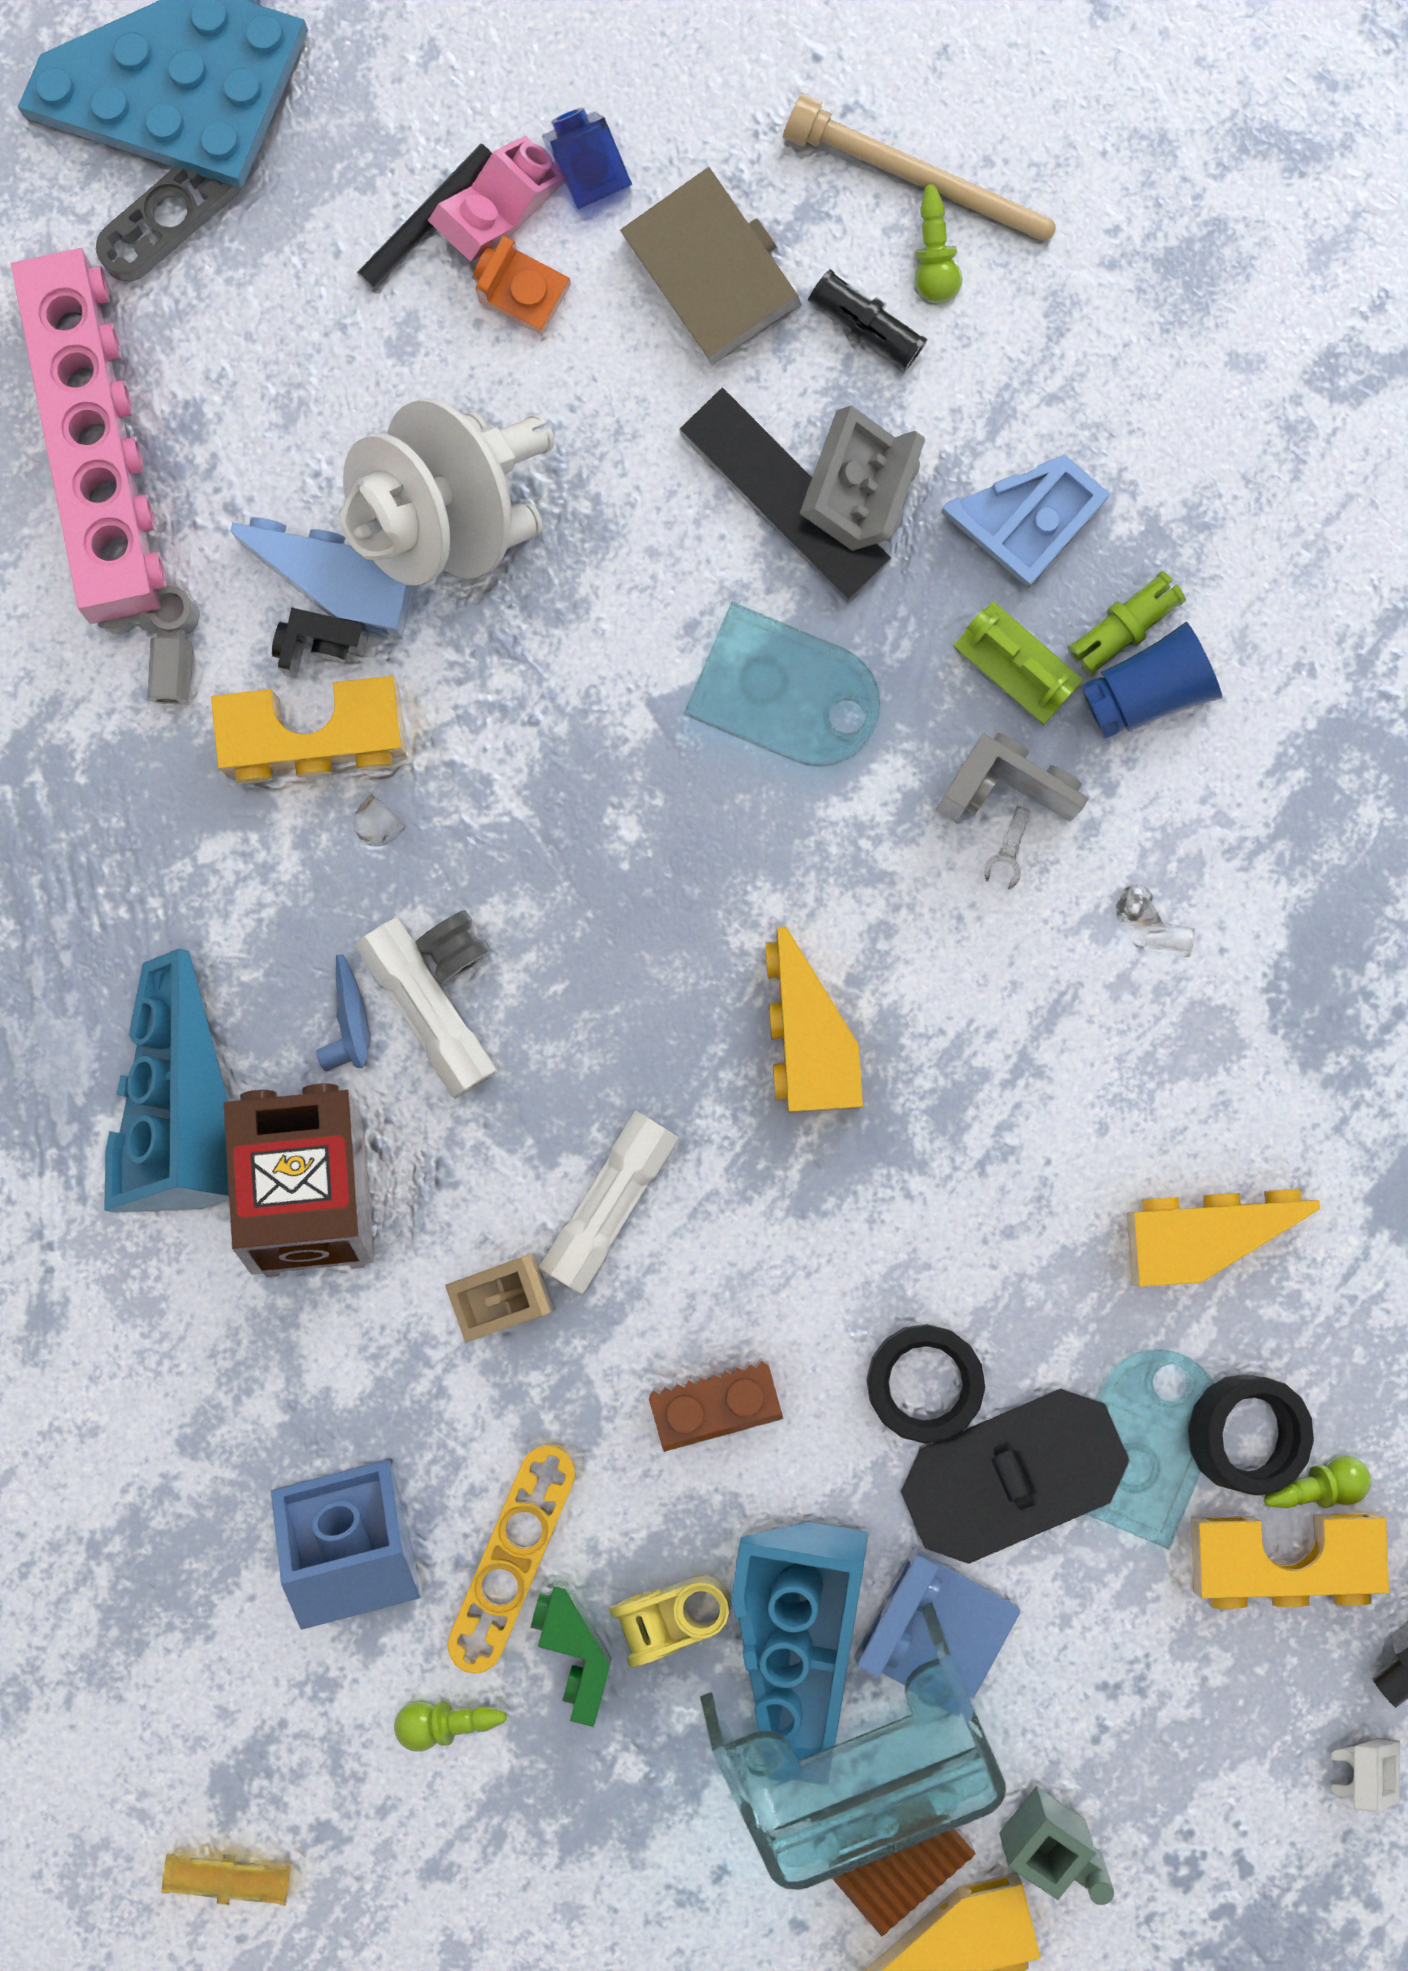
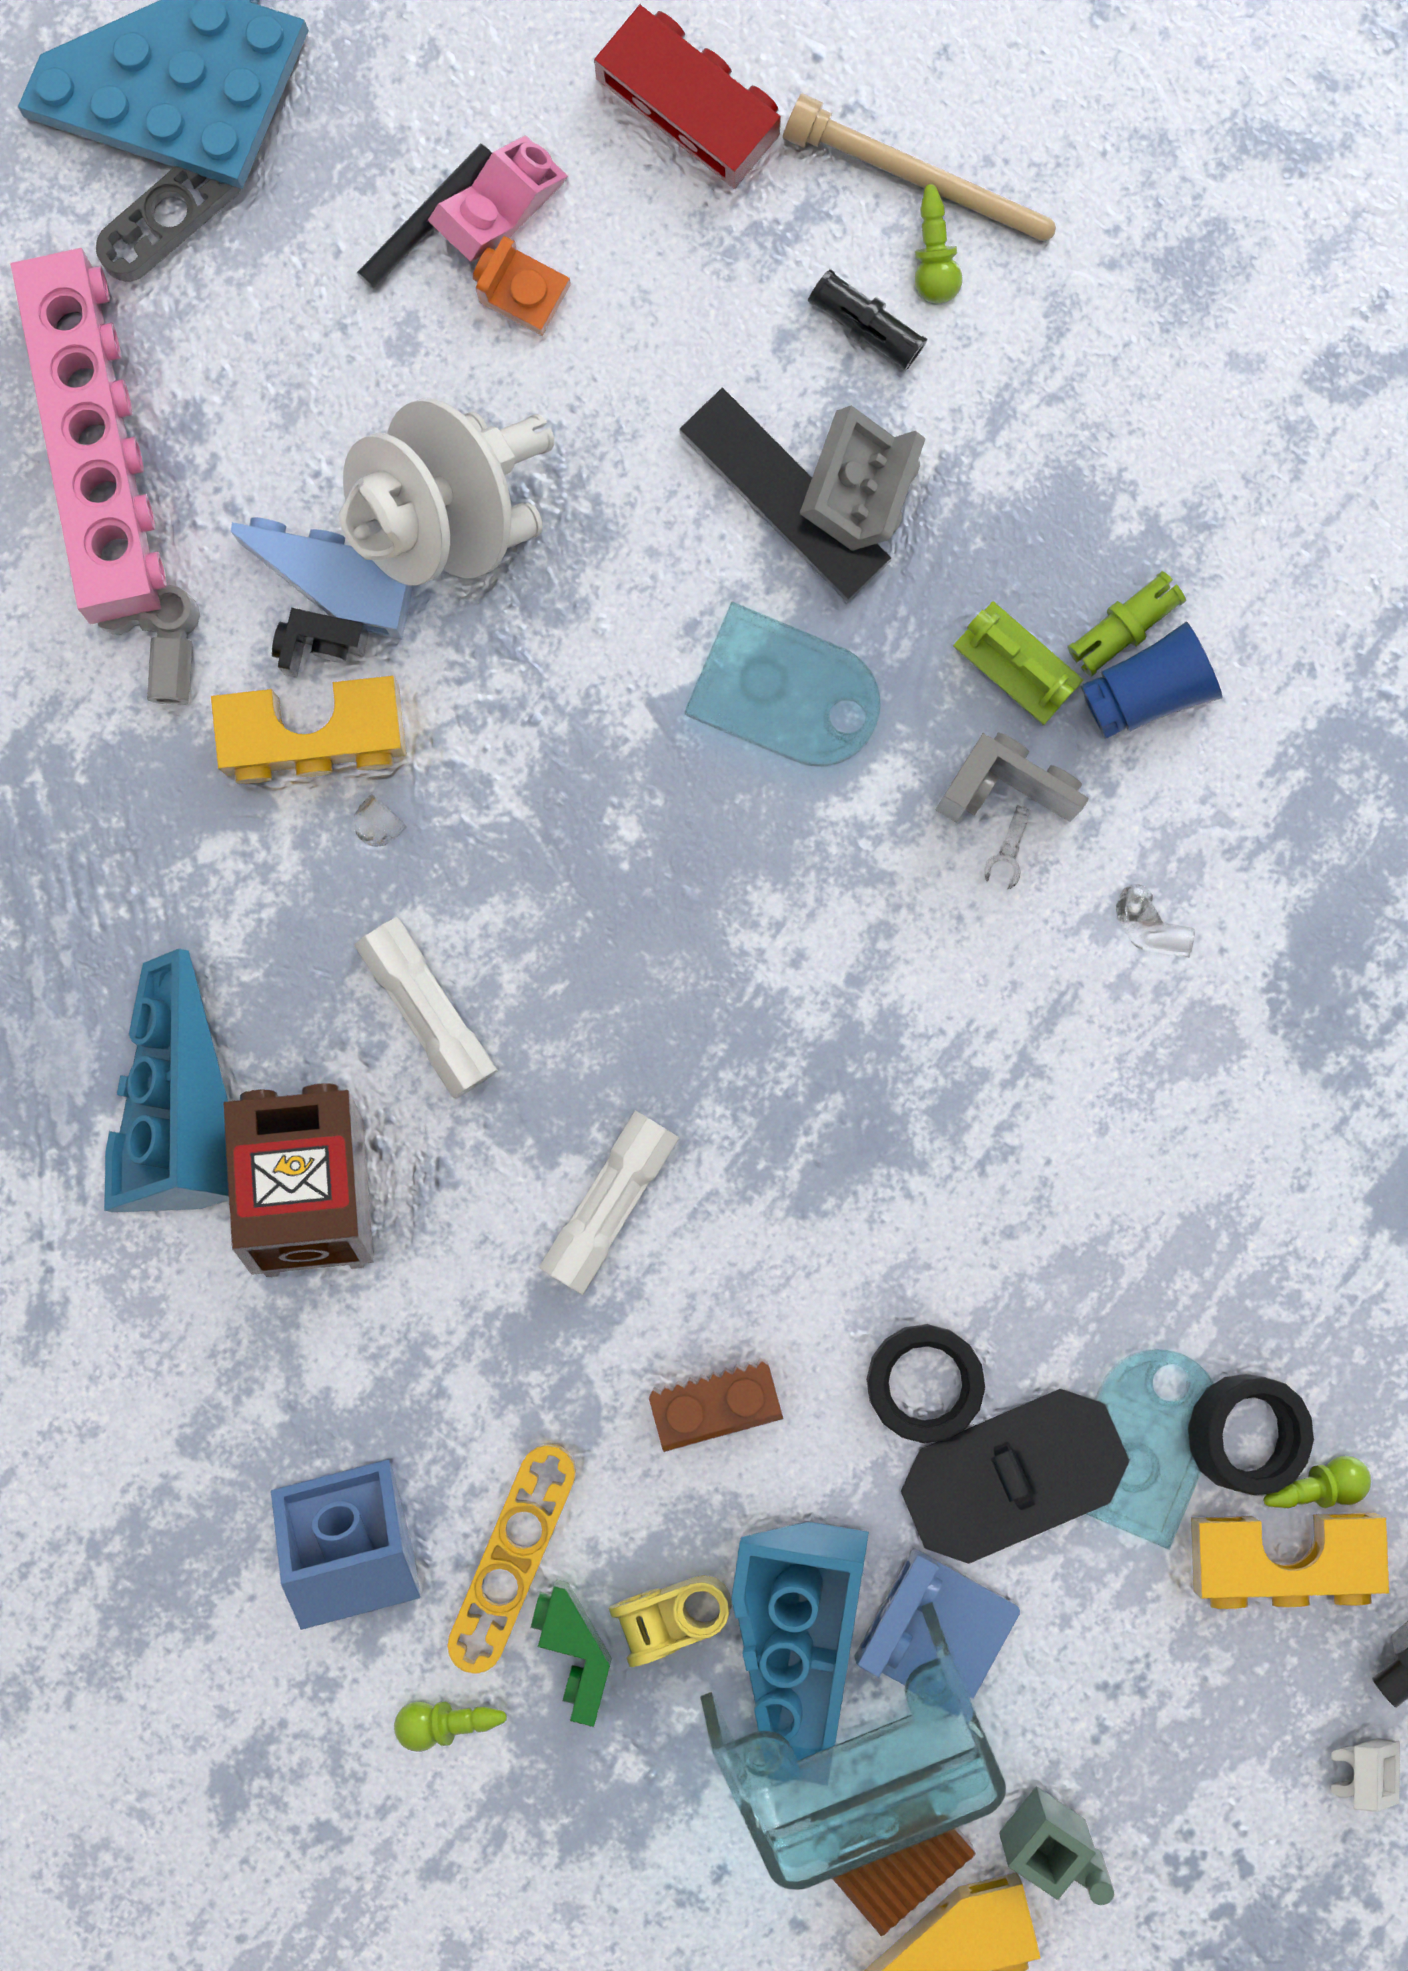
(226, 1879): clear yellow pin -> none
(351, 1020): medium blue bar -> none
(453, 946): dark grey wheel -> none
(500, 1297): tan slope -> none
(586, 156): clear blue bracket -> none
(688, 94): none -> red brick
(711, 265): dark tan container -> none
(819, 1048): yellow slope -> none
(1029, 515): light blue wing -> none
(1196, 1243): yellow slope -> none

